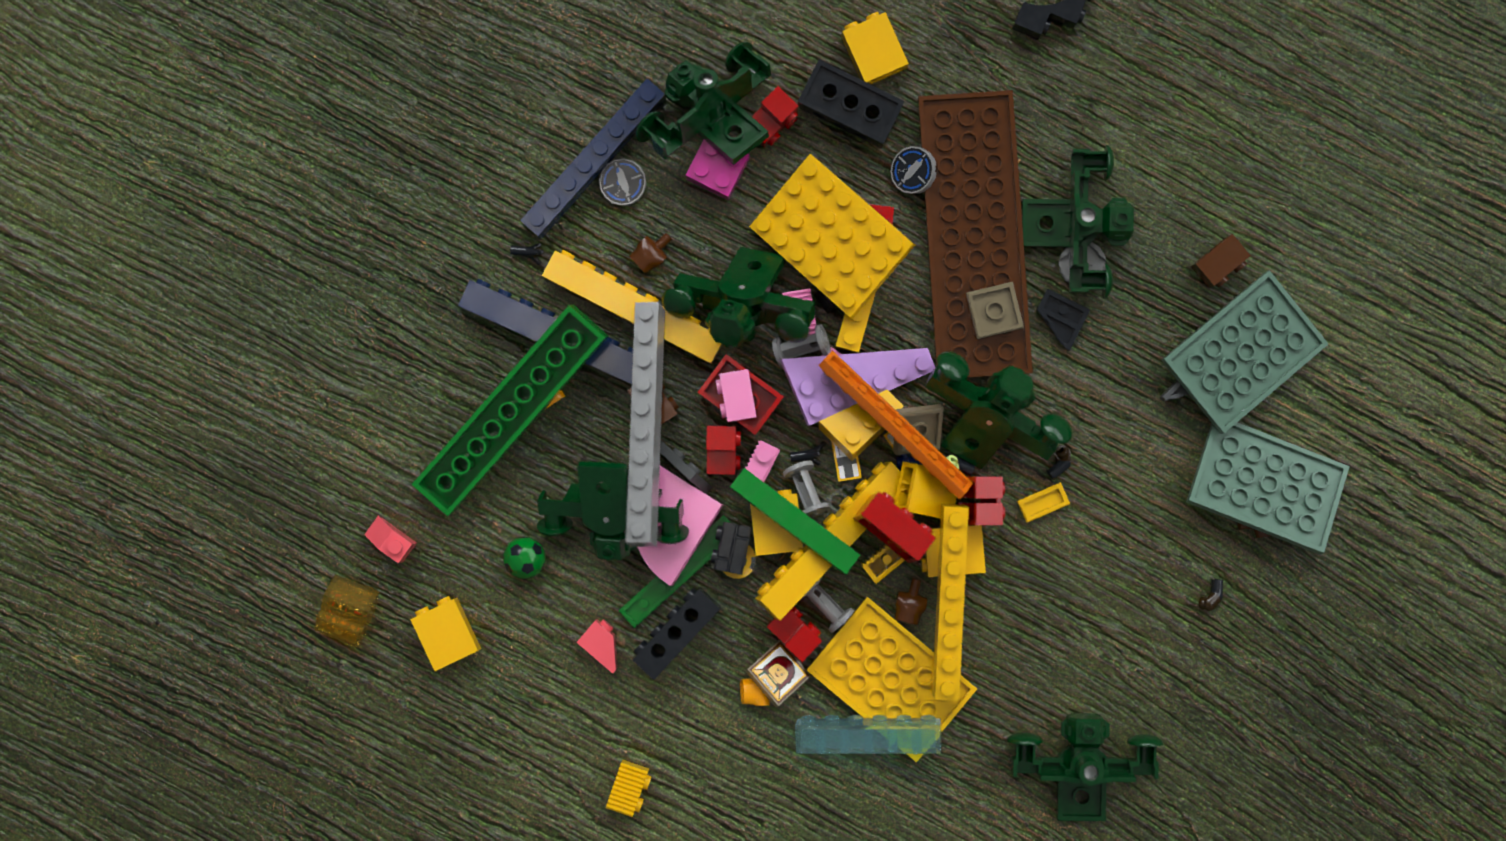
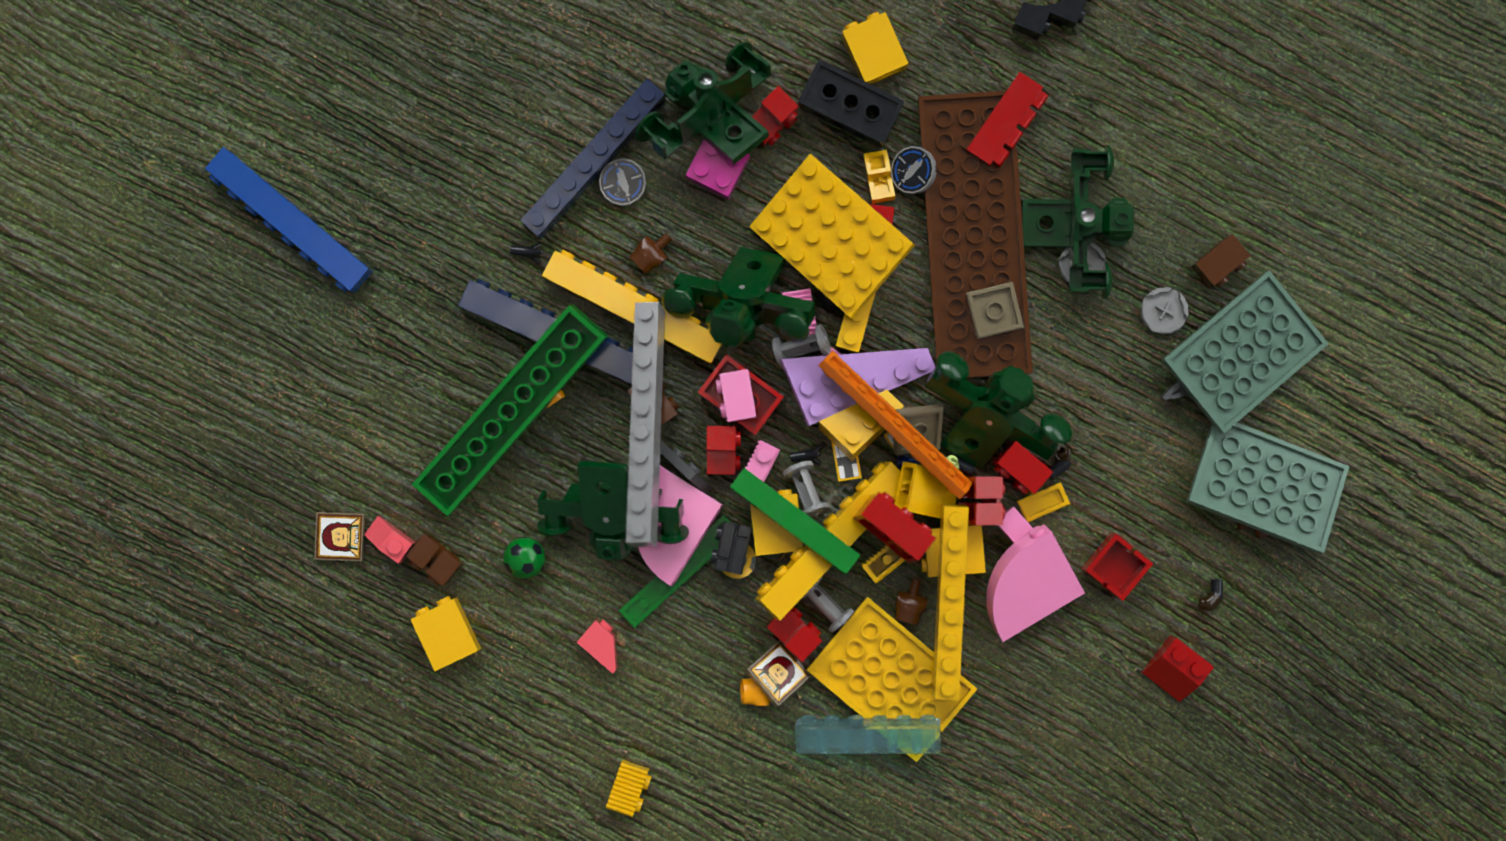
(289, 220): none -> blue brick
(339, 536): none -> tile
(346, 610): clear yellow piece -> none
(434, 559): none -> reddish brown piece
(653, 662): black brick -> none
(879, 176): none -> yellow slope
(1009, 113): none -> red windscreen
(1014, 525): none -> bright pink brick
(1022, 468): none -> red brick
(1029, 583): none -> bright pink brick
(1062, 317): black wing -> none
(1084, 764): dark green piece -> none
(1115, 567): none -> red piece
(1164, 310): none -> light grey tile
(1177, 668): none -> red slope

